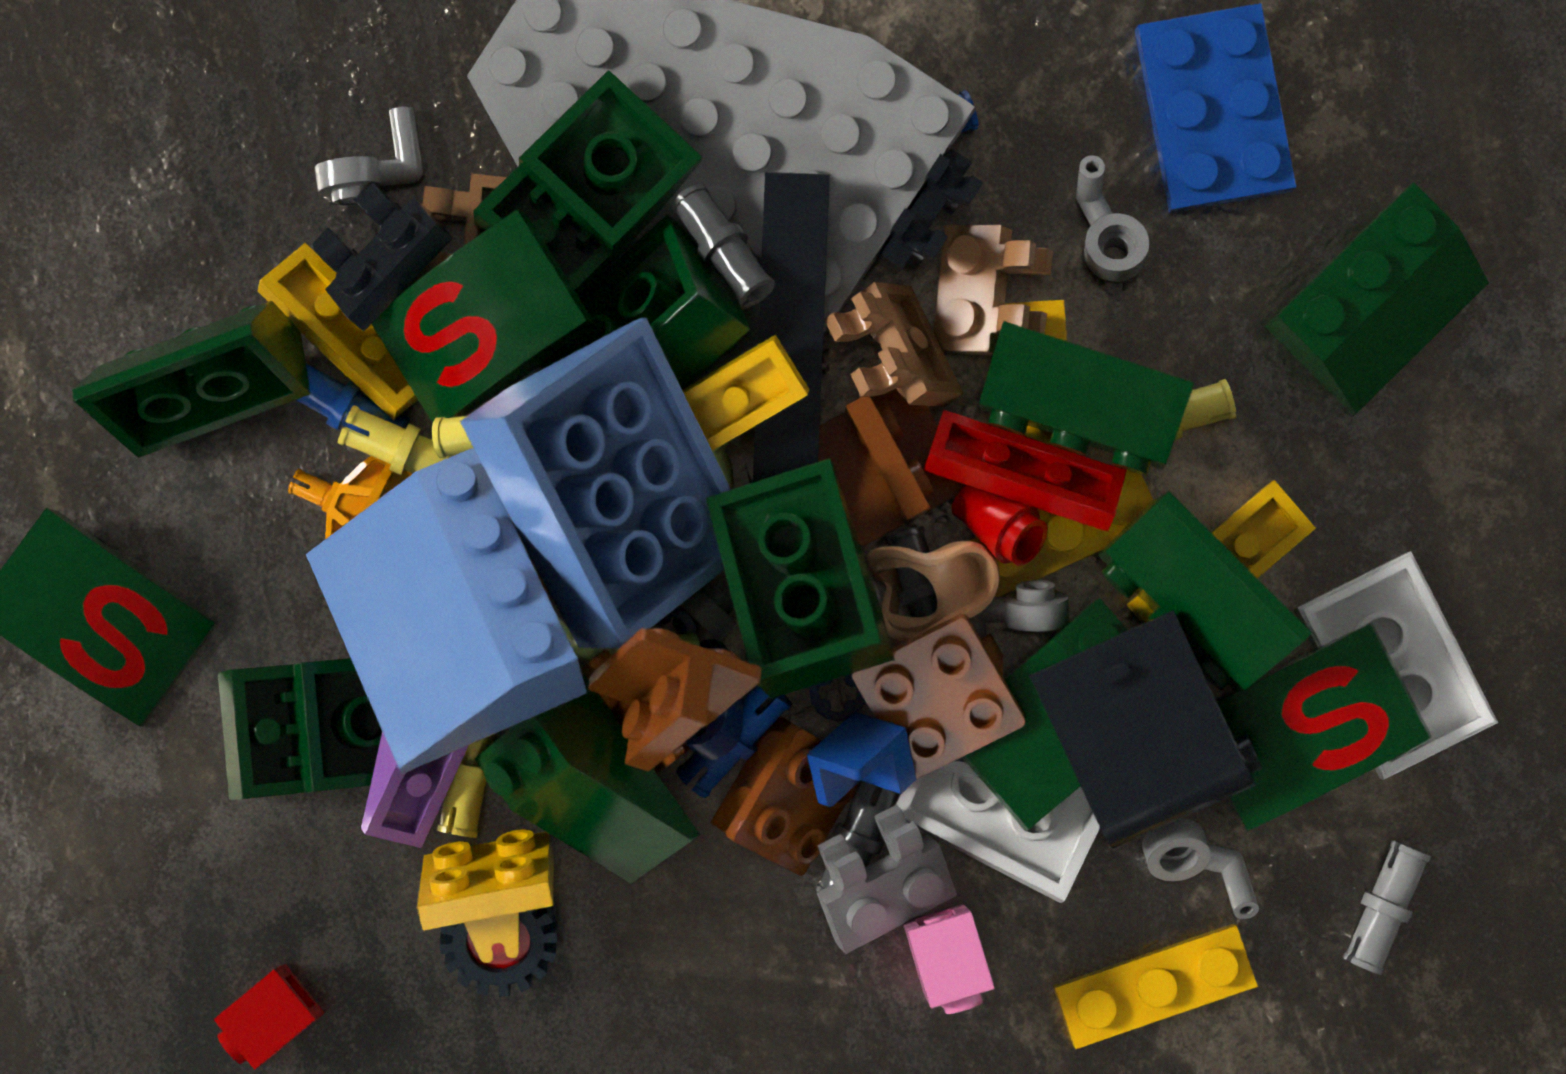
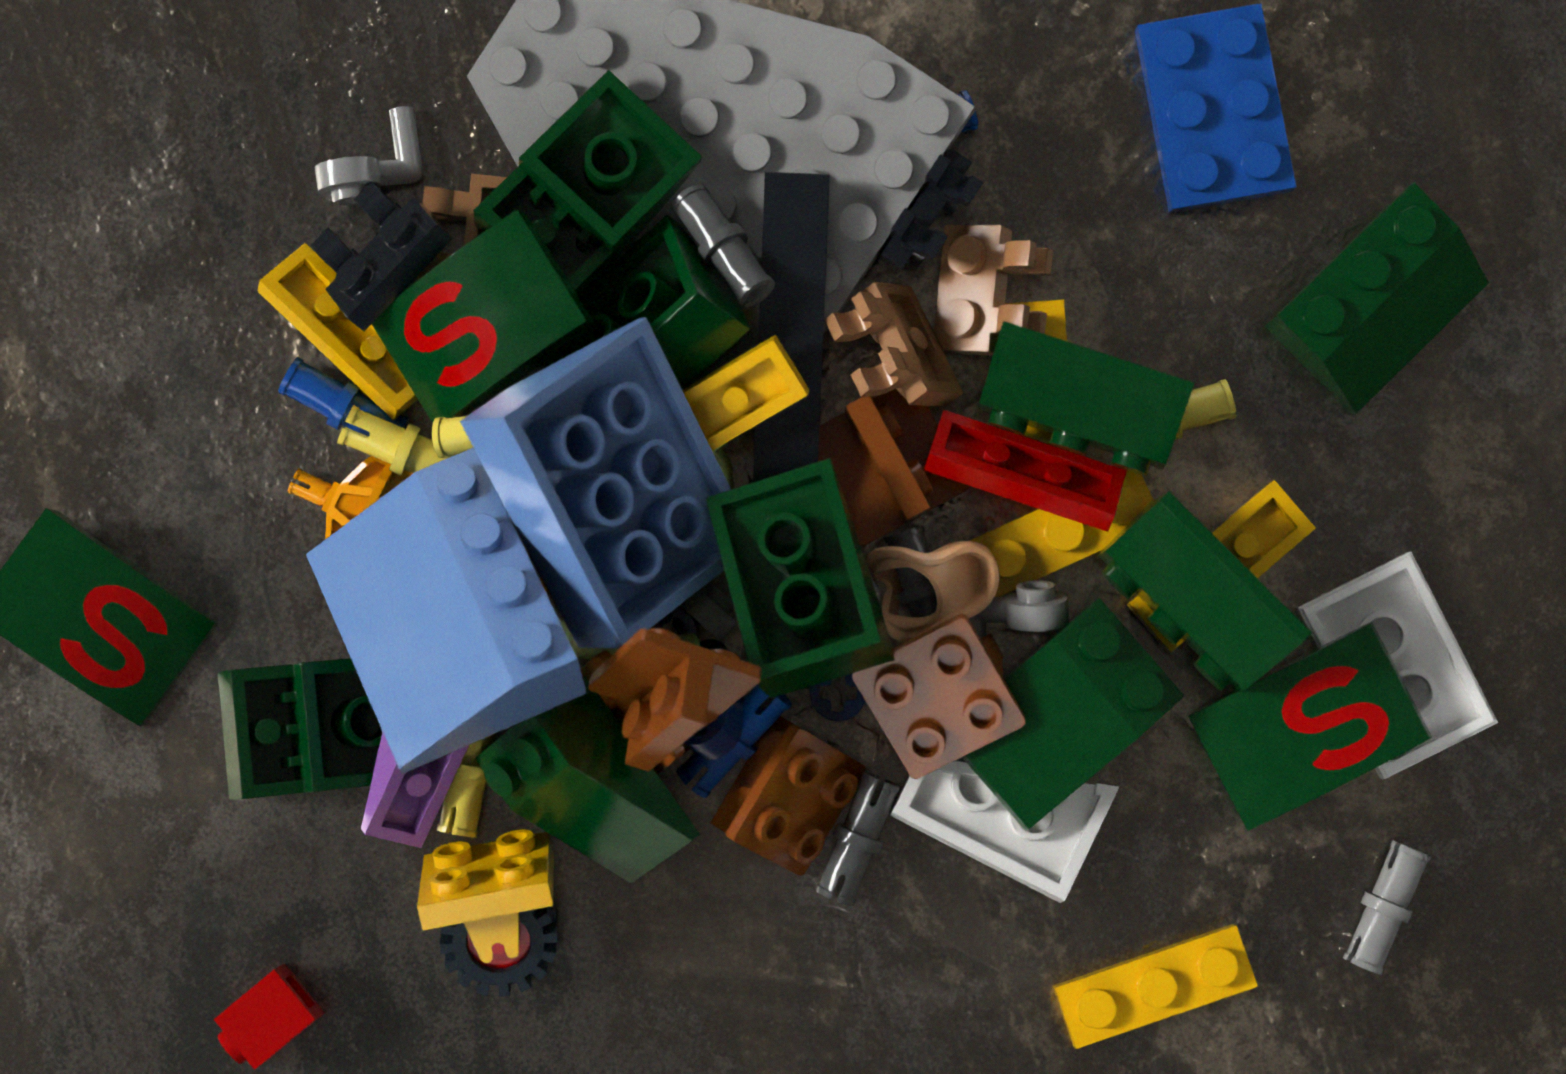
(198, 380): dark green slope -> none
(861, 751): blue panel -> none
(887, 892): light grey plate -> none
(949, 958): bright pink brick -> none
(1003, 525): red cone -> none
(1108, 228): light grey plate -> none
(1144, 737): black door -> none
(1183, 852): light grey plate -> none

